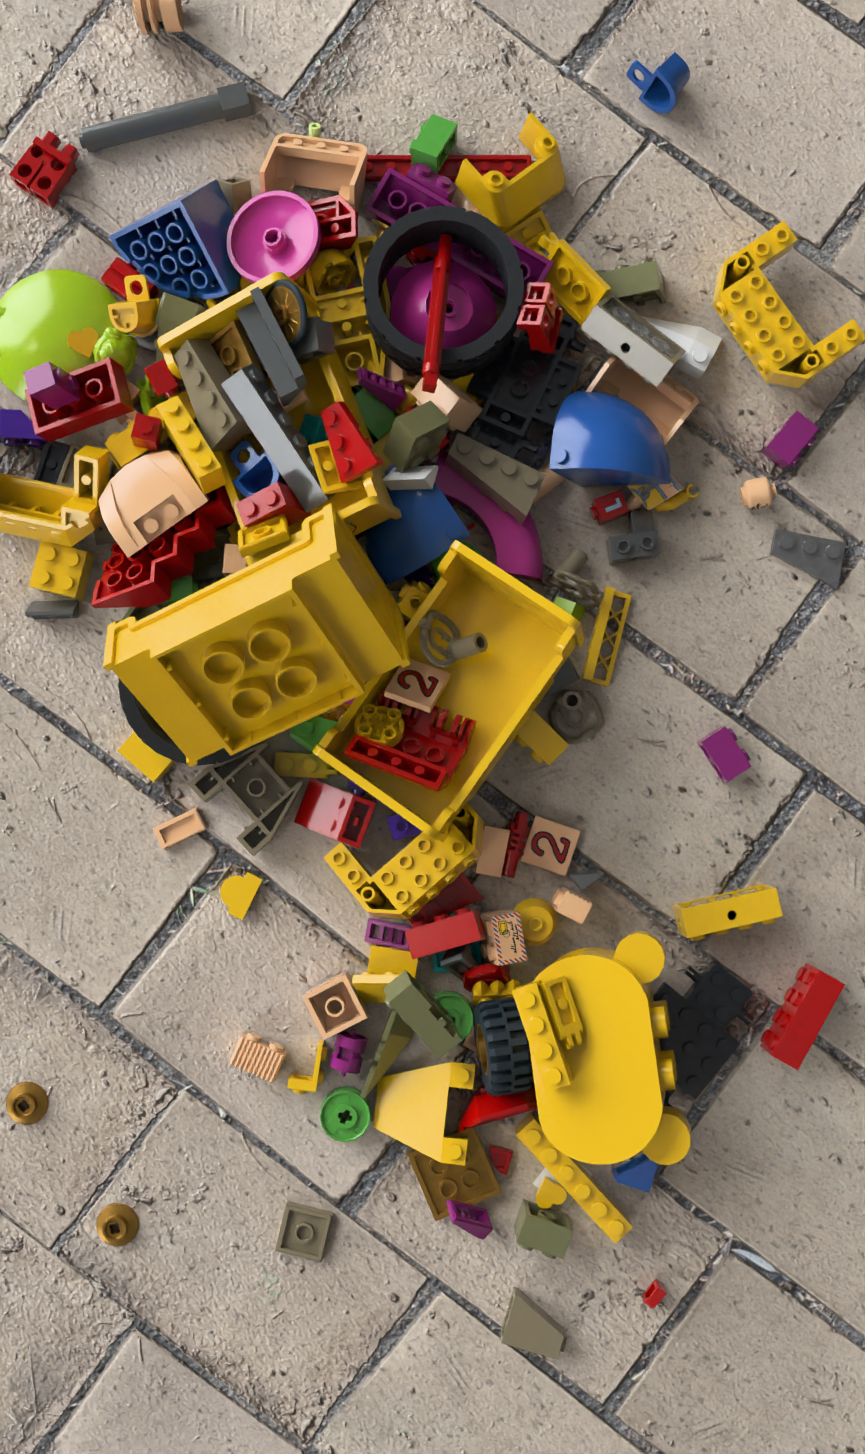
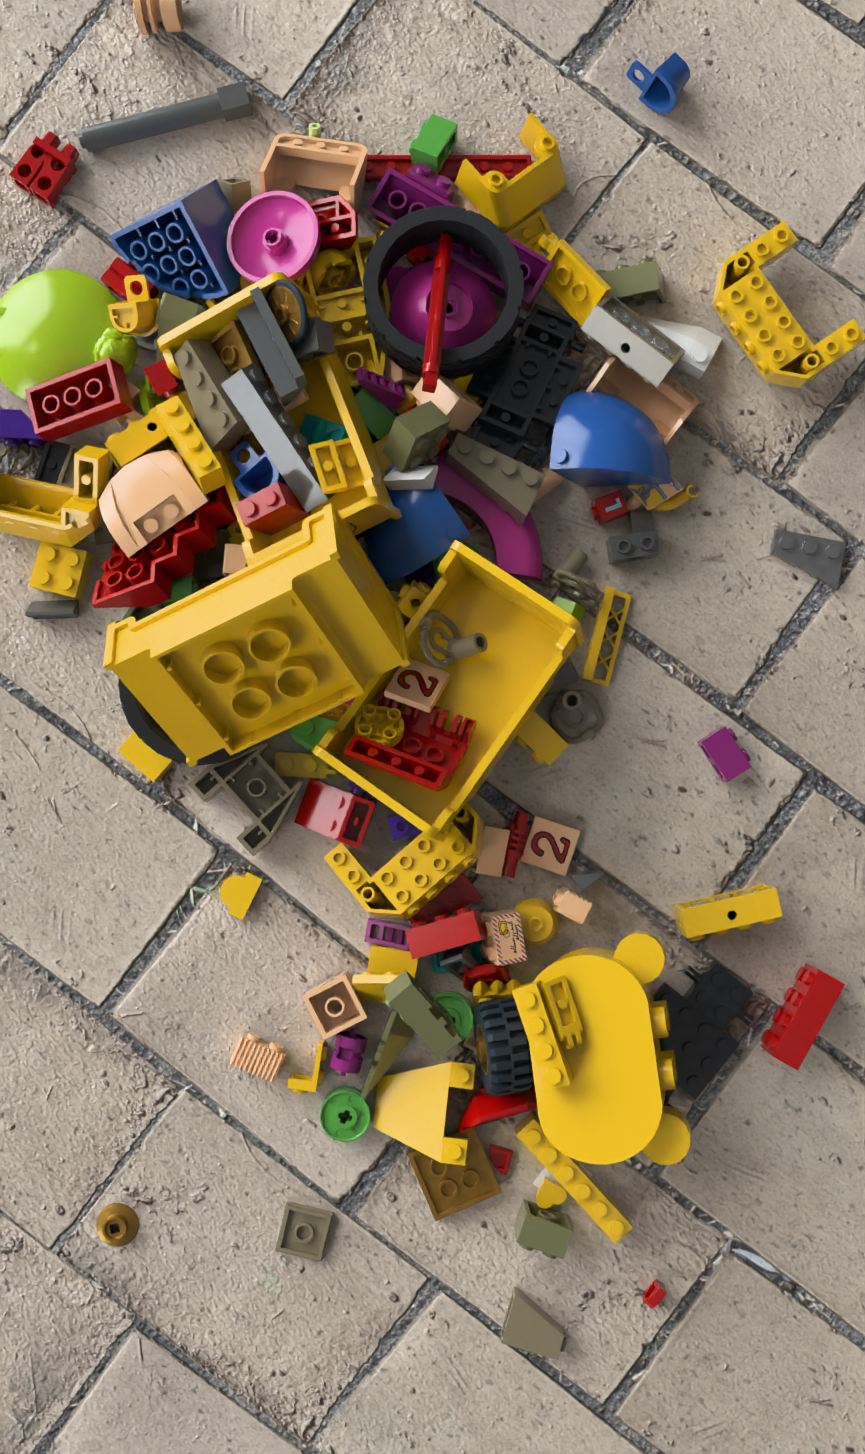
(34, 1096): pearl gold piece -> none
(51, 385): magenta brick -> none
(83, 341): yellow tile -> none
(147, 432): red brick -> none
(180, 828): light nougat tile -> none
(263, 535): yellow tile -> none
(349, 447): red wing -> none
(470, 1218): magenta slope -> none
(541, 316): red hips -> none
(636, 1173): blue slope -> none
(758, 493): light nougat head -> none
(790, 440): magenta brick -> none

